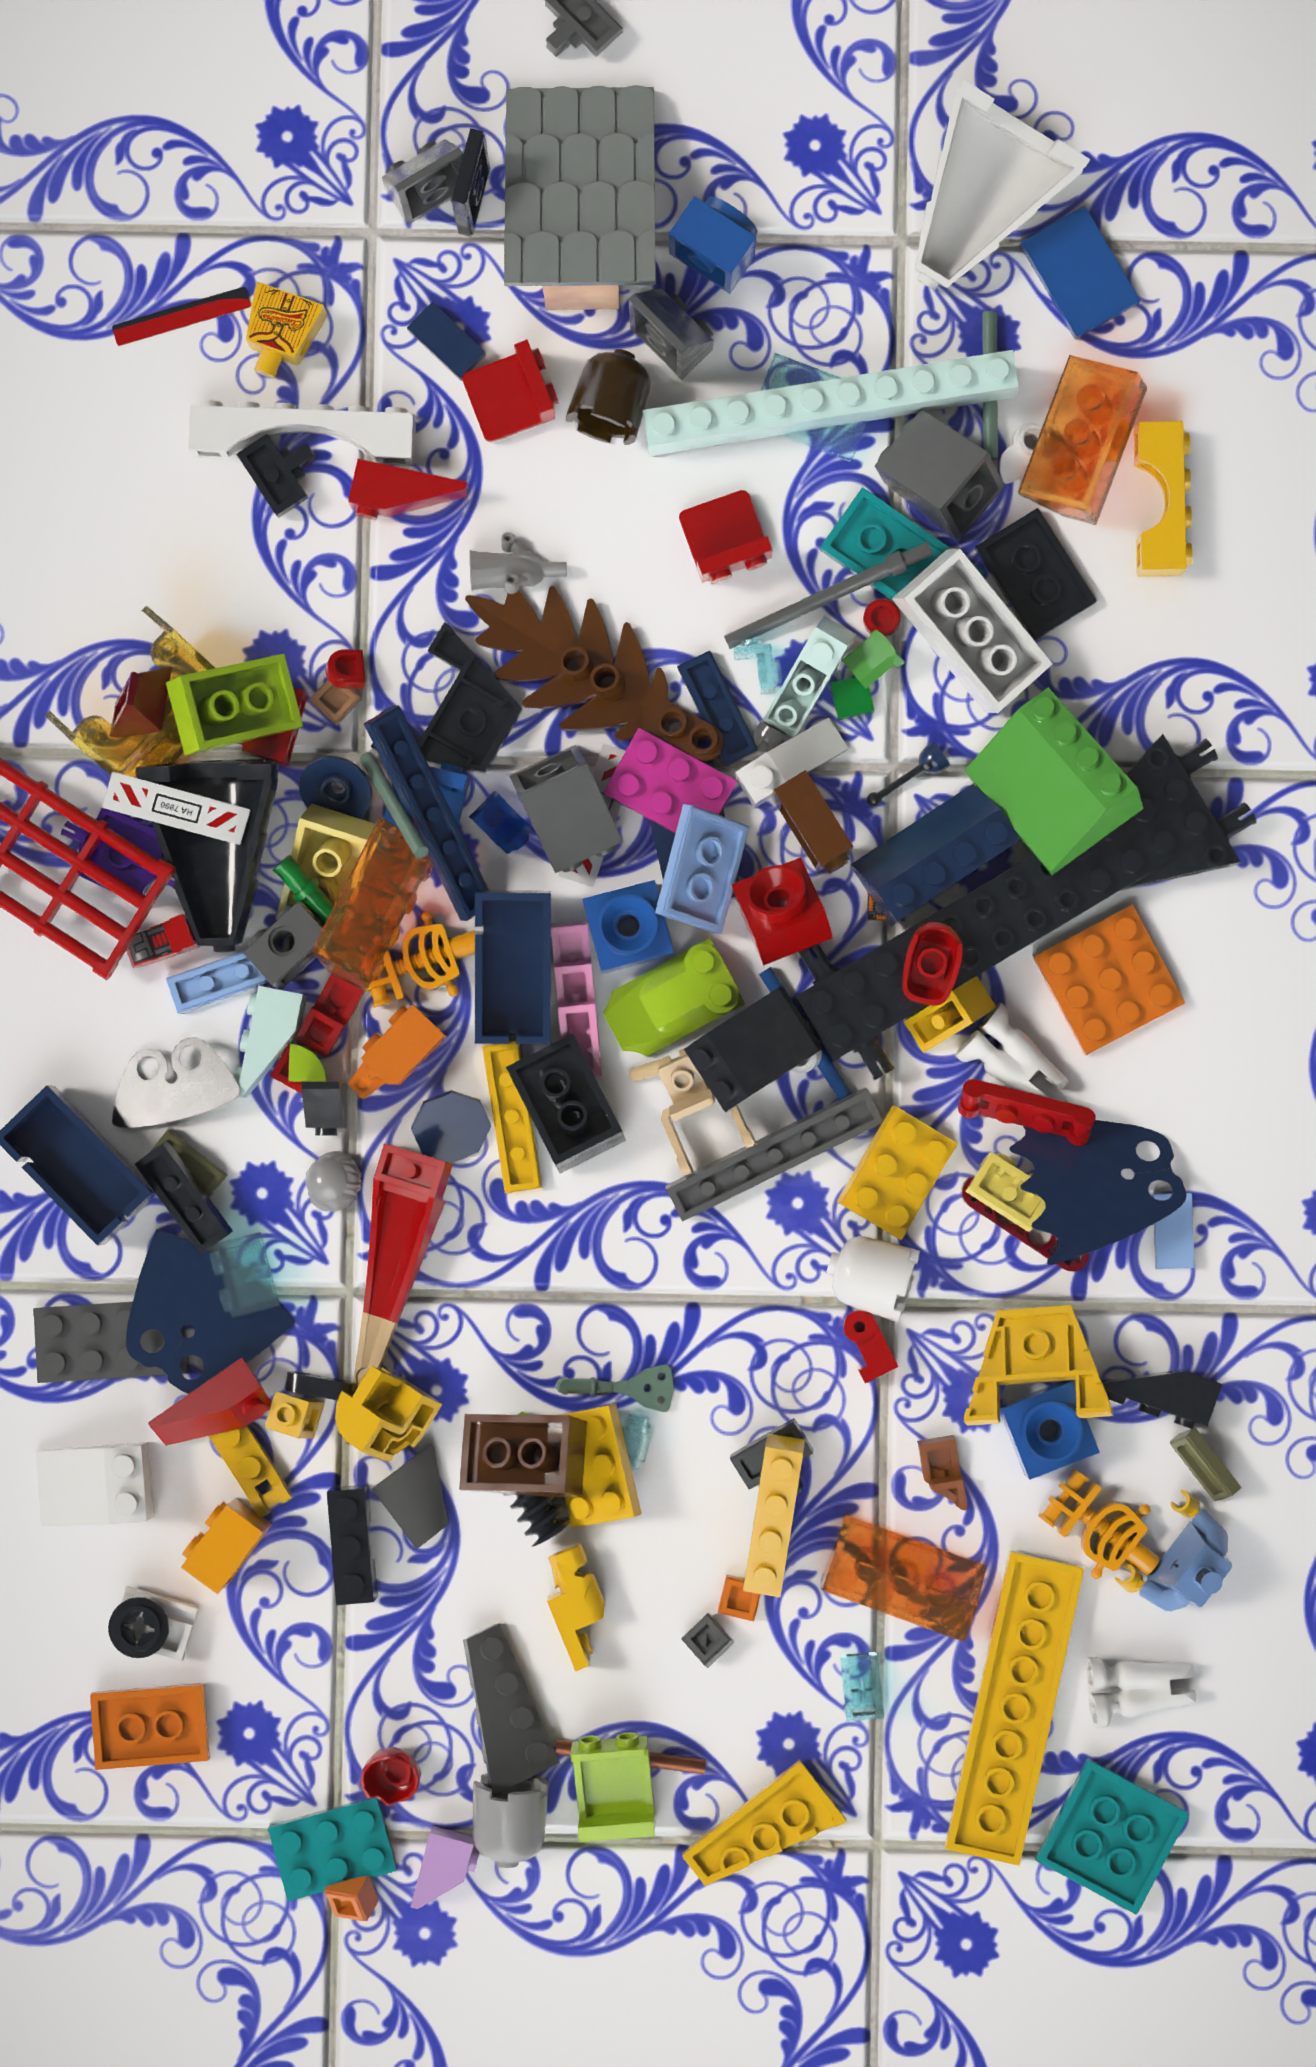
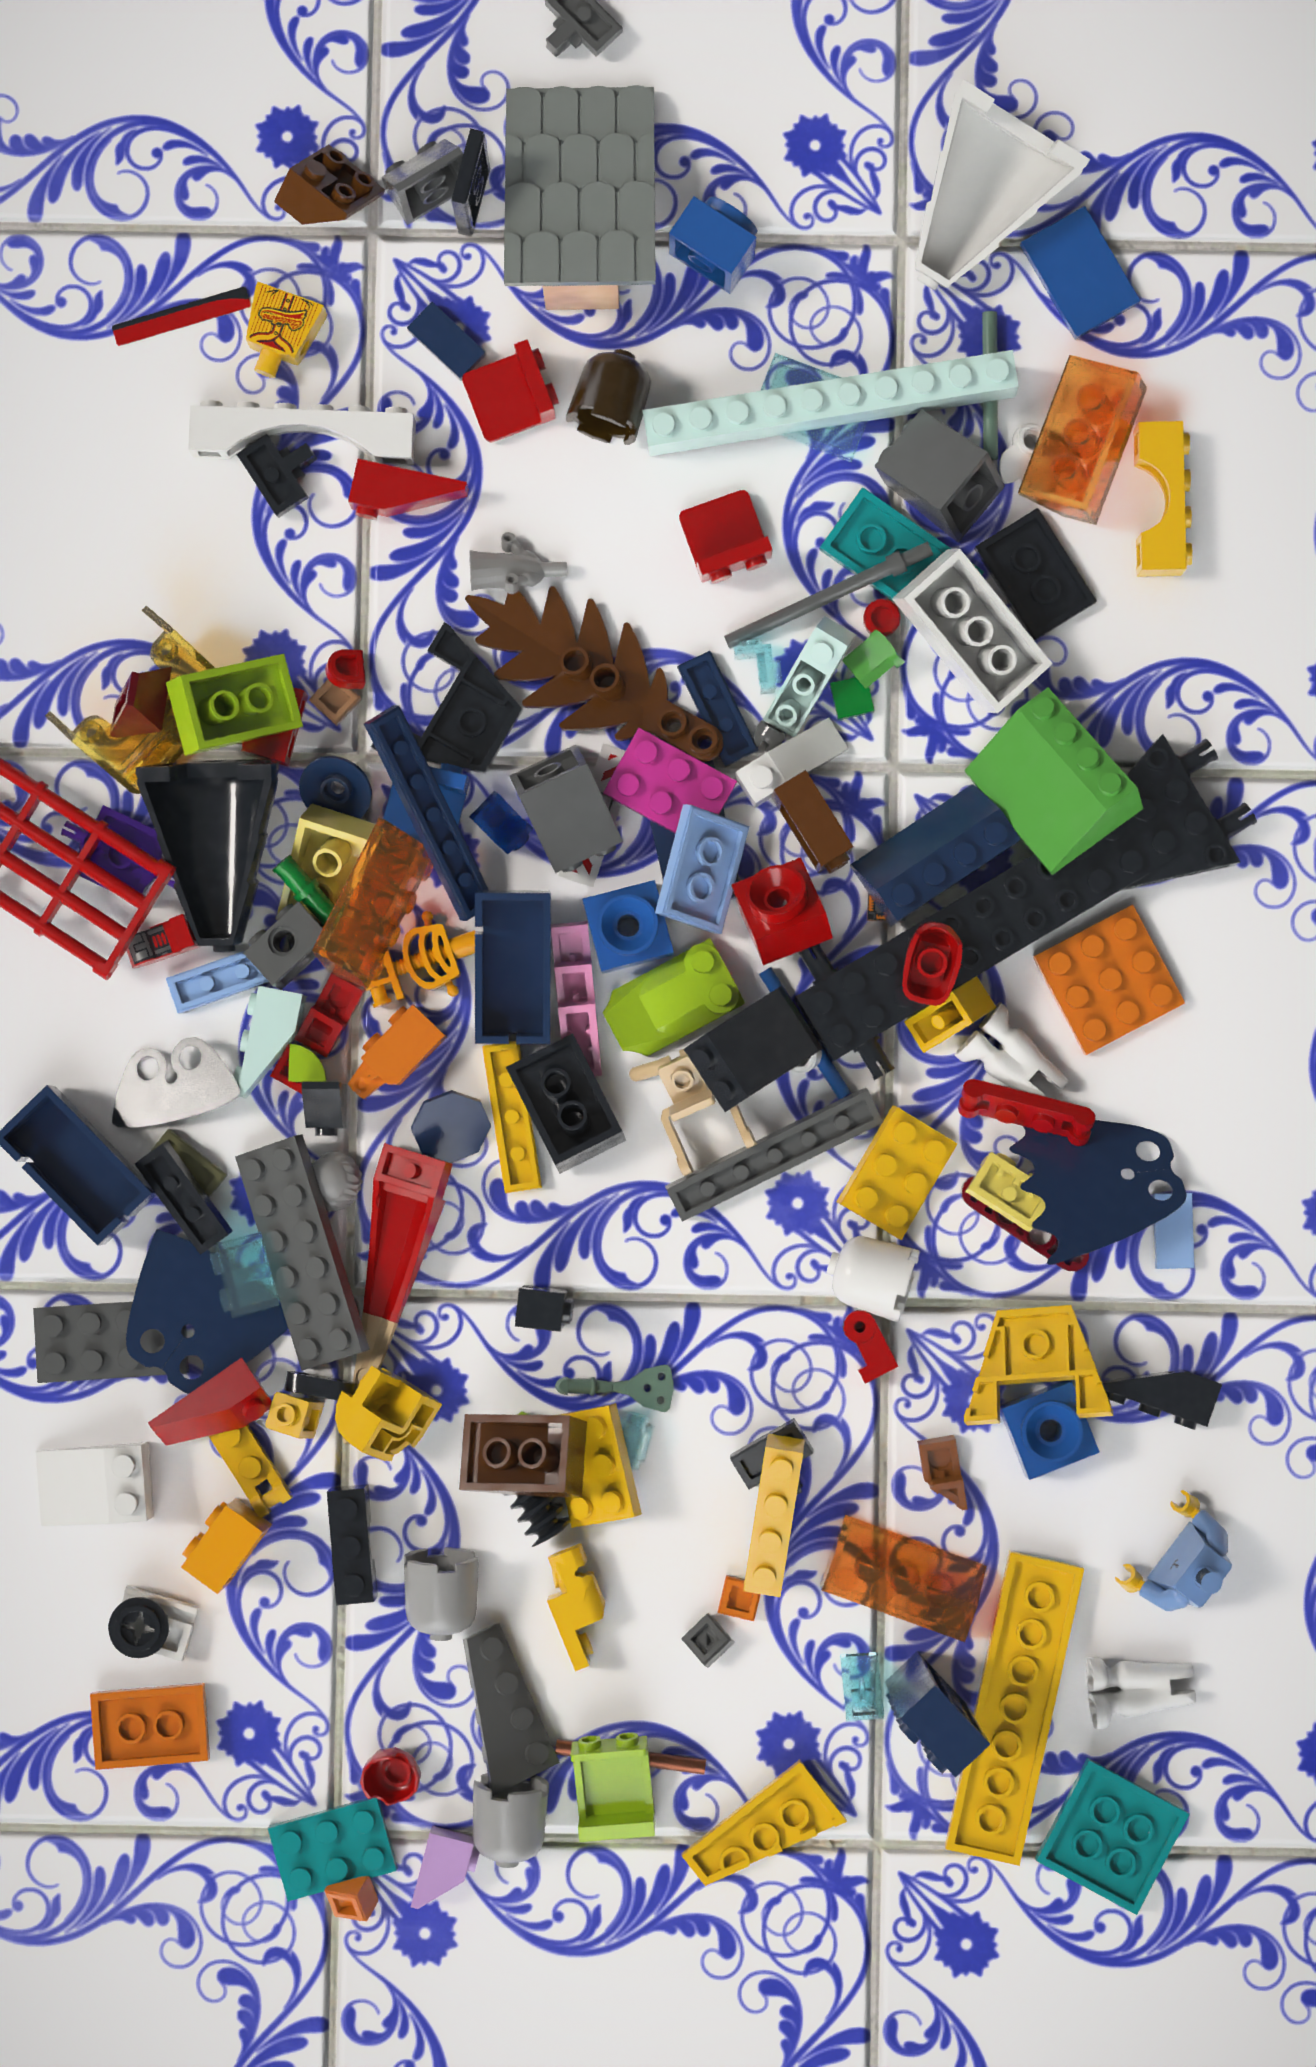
(176, 808): white sticker -> none
(302, 1252): none -> dark grey plate
(326, 188): none -> reddish brown slope
(394, 805): sand green bar -> none
(415, 1497): dark grey slope -> none
(441, 1591): none -> light grey cylinder
(543, 1308): none -> black arch
(669, 330): dark grey slope -> none
(930, 761): hinge -> none
(936, 1715): none -> dark blue brick
(1129, 1548): light orange torso -> none
(1205, 1464): olive tile -> none

